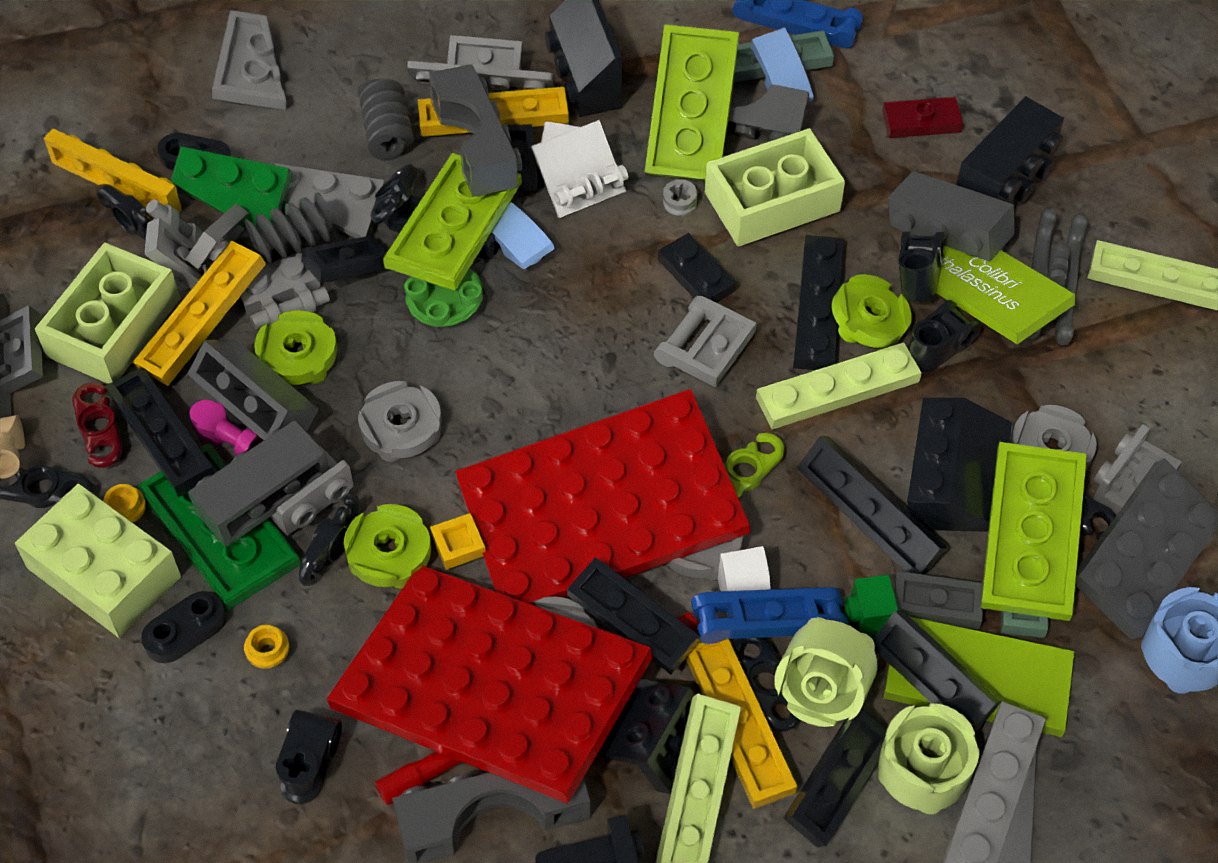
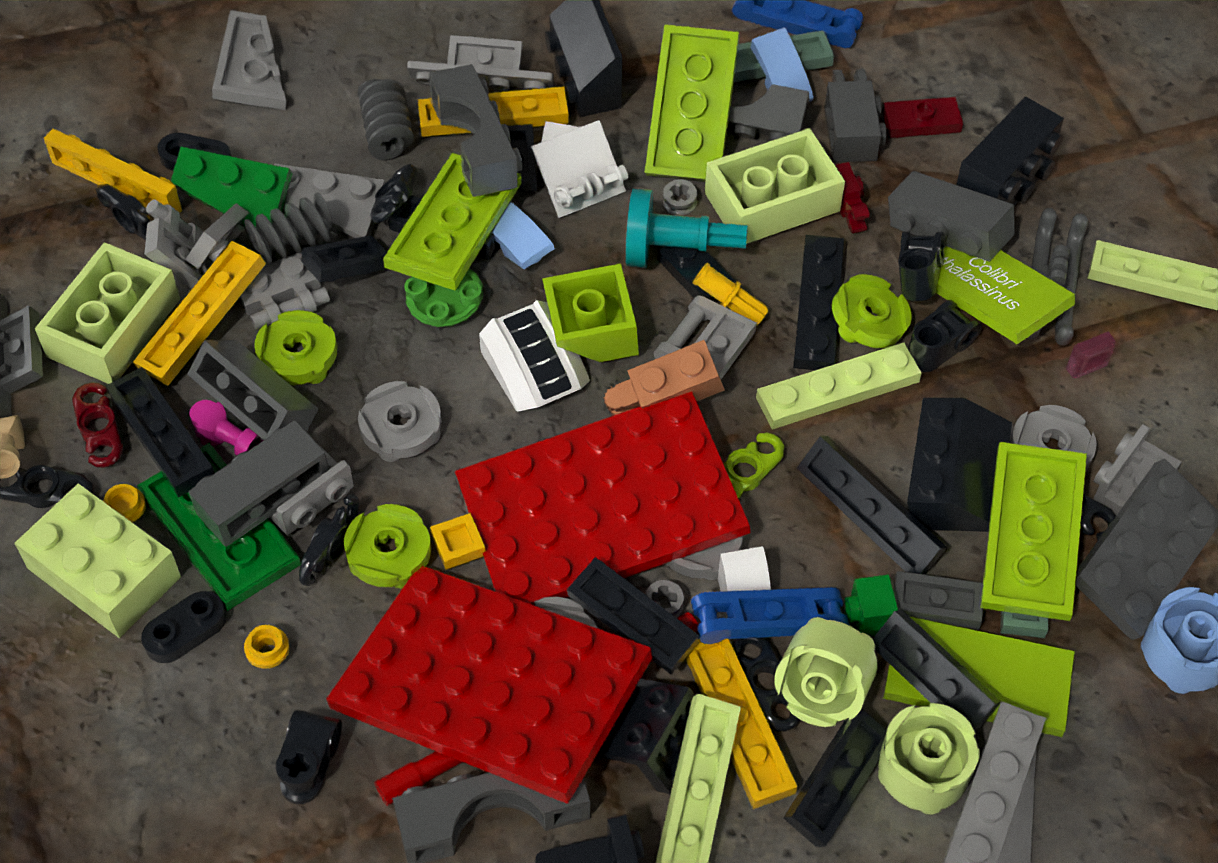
(527, 360): none -> white slope
(592, 313): none -> lime slope
(667, 378): none -> nougat hinge
(672, 591): none -> light grey bush
(673, 231): none -> teal piece
(730, 294): none -> yellow axle
(851, 205): none -> dark red plate
(853, 118): none -> dark grey hinge
(1090, 355): none -> clear pink tile

